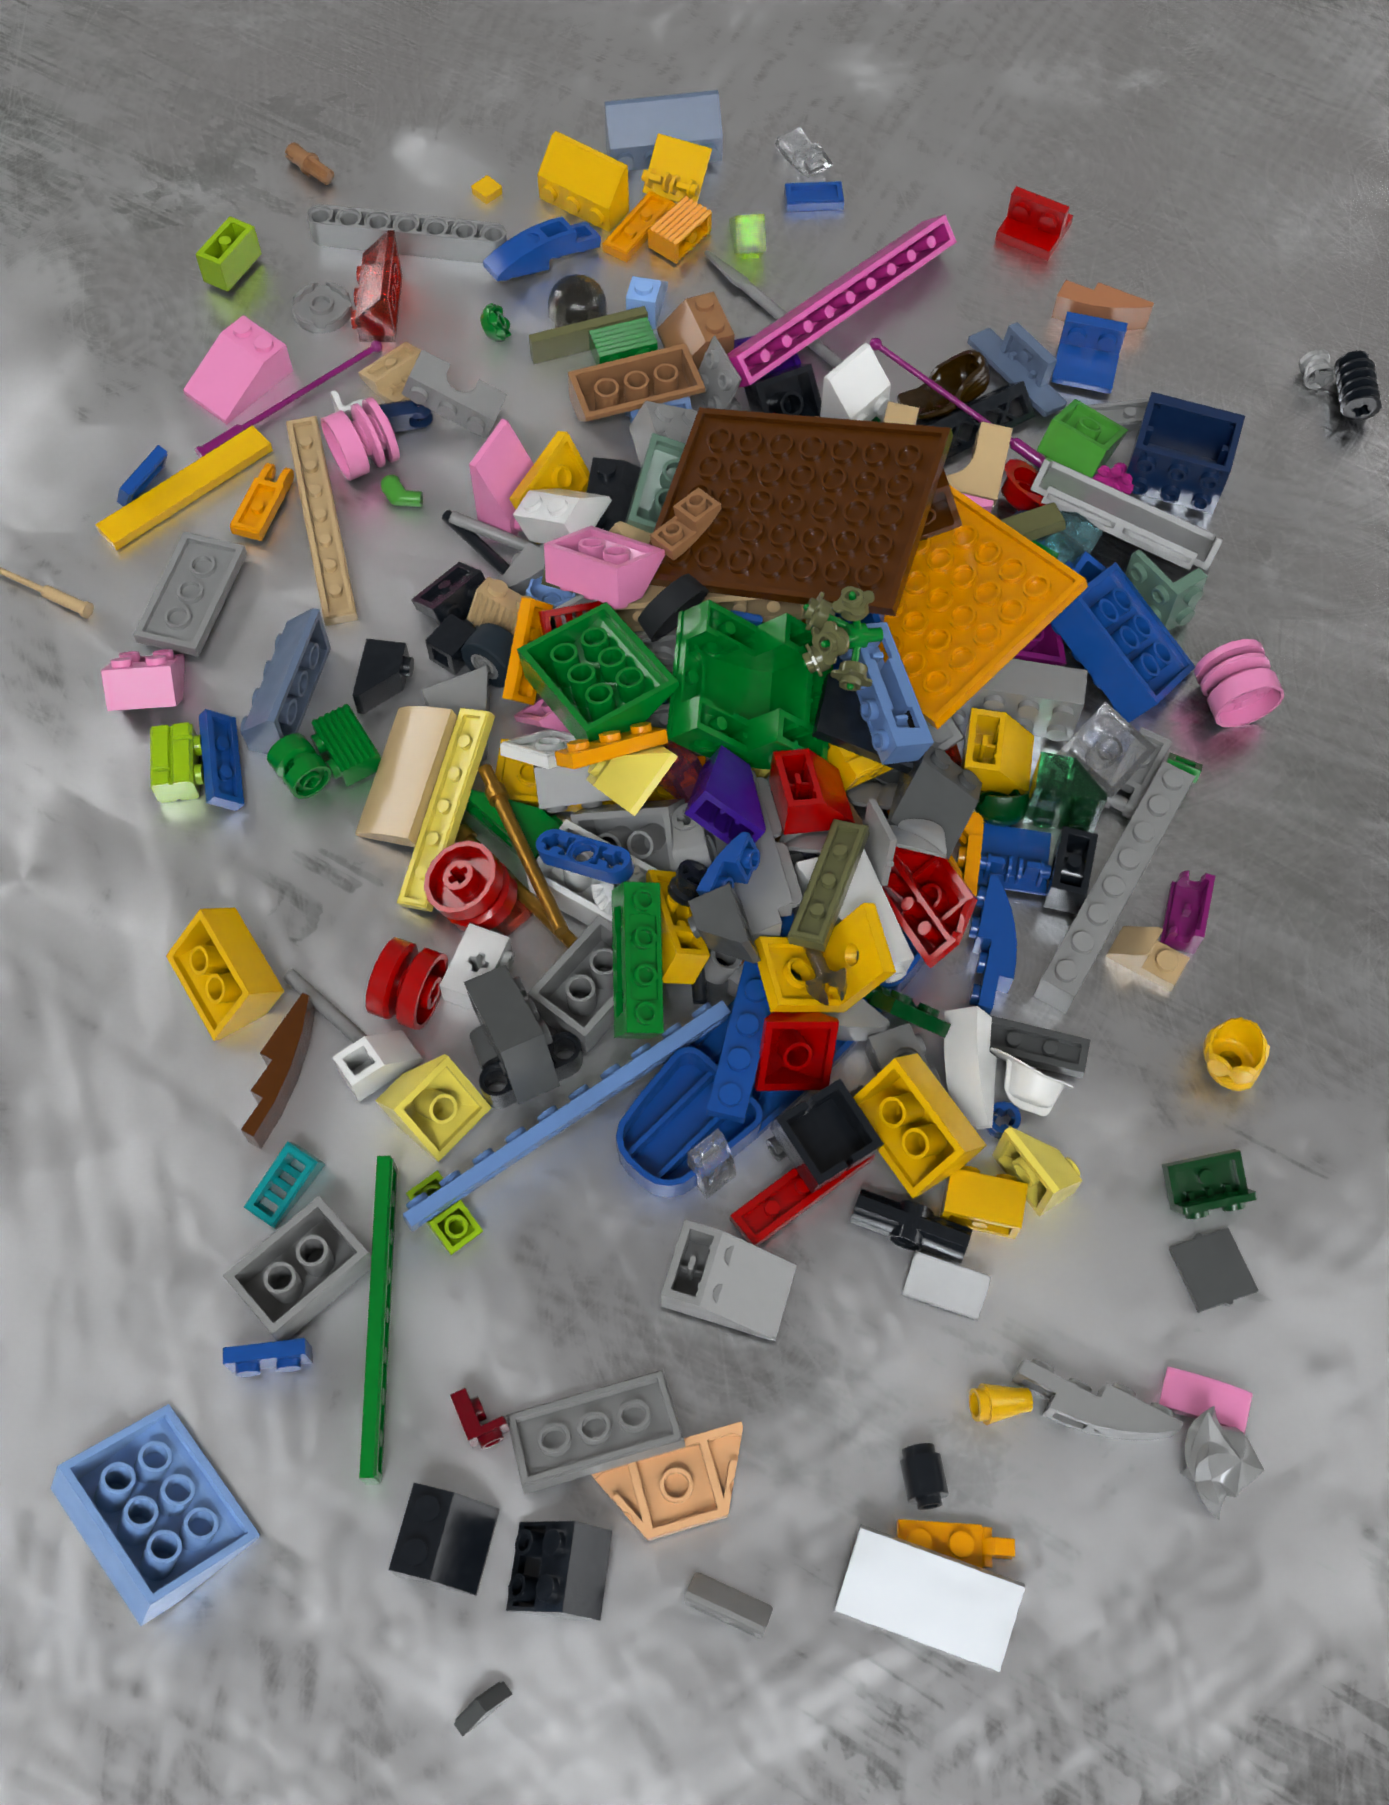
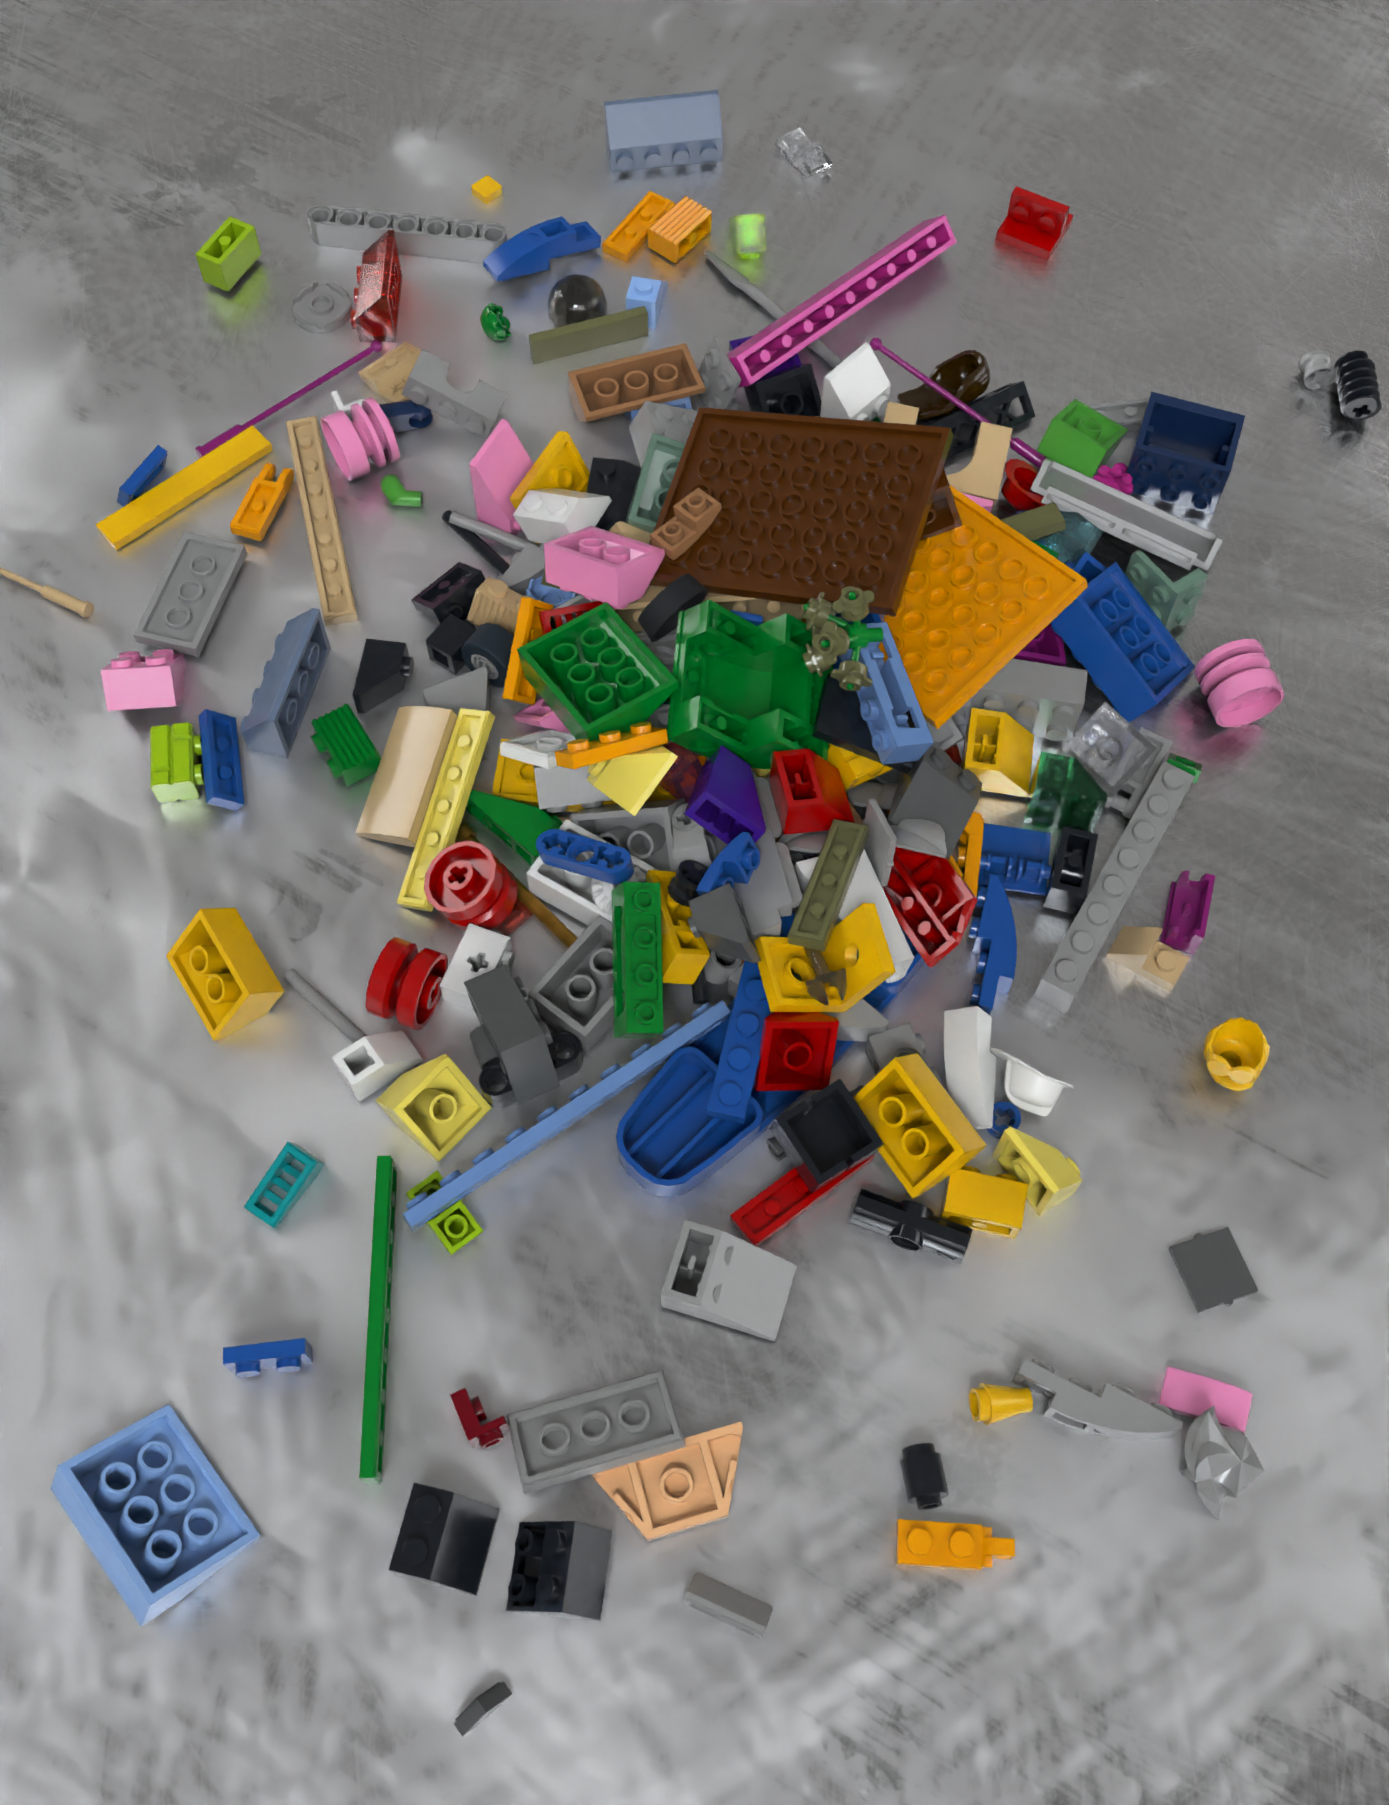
(238, 370): bright pink slope -> none
(284, 1061): reddish brown slope -> none
(299, 765): green wheel -> none
(299, 1270): light grey brick -> none
(309, 163): medium nougat axle -> none
(498, 798): pearl gold bar -> none
(584, 182): yellow slope -> none
(622, 340): green brick -> none
(676, 169): yellow hinge -> none
(695, 324): medium nougat slope -> none
(712, 1163): clear slope -> none
(814, 196): blue tile -> none
(905, 1008): dark green plate -> none
(930, 1597): tile -> none
(946, 1285): slope -> none
(1001, 808): dark green hair -> none
(1021, 359): sand blue bracket -> none
(1040, 1046): dark grey plate -> none
(1088, 352): blue bracket -> none
(1102, 303): nougat slope -> none
(1207, 1184): dark green bracket -> none

